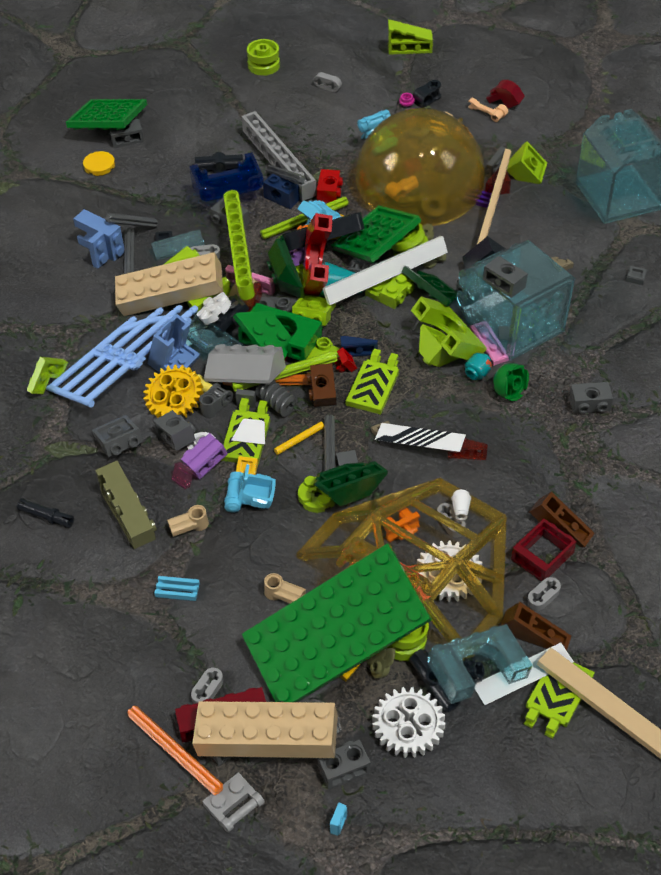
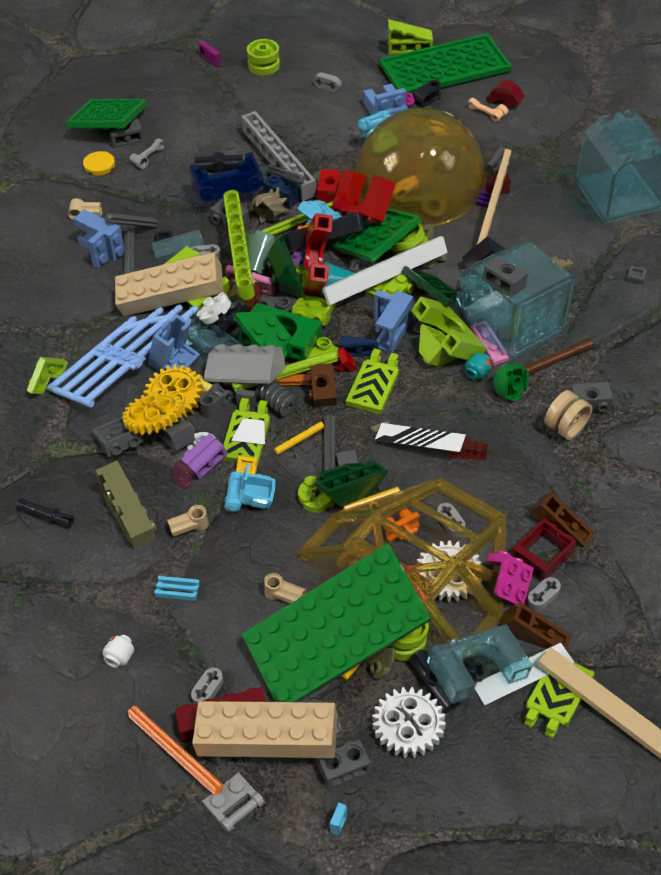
(78, 205): none -> tan piece
(118, 651): none -> white head
(141, 160): none -> light grey brick
(153, 412): none -> yellow gear
(209, 53): none -> magenta tile
(258, 249): none -> sand green cone
(269, 206): none -> dark tan hair
(370, 498): none -> yellow bar
(373, 206): none -> red arch
(392, 100): none -> medium blue brick
(394, 316): none -> medium blue brick
(446, 62): none -> green plate
(461, 503): white cone -> none
(512, 578): none -> dark pink bracket
(527, 165): lime slope -> none
(568, 414): none -> tan wheel
(577, 348): none -> reddish brown piece

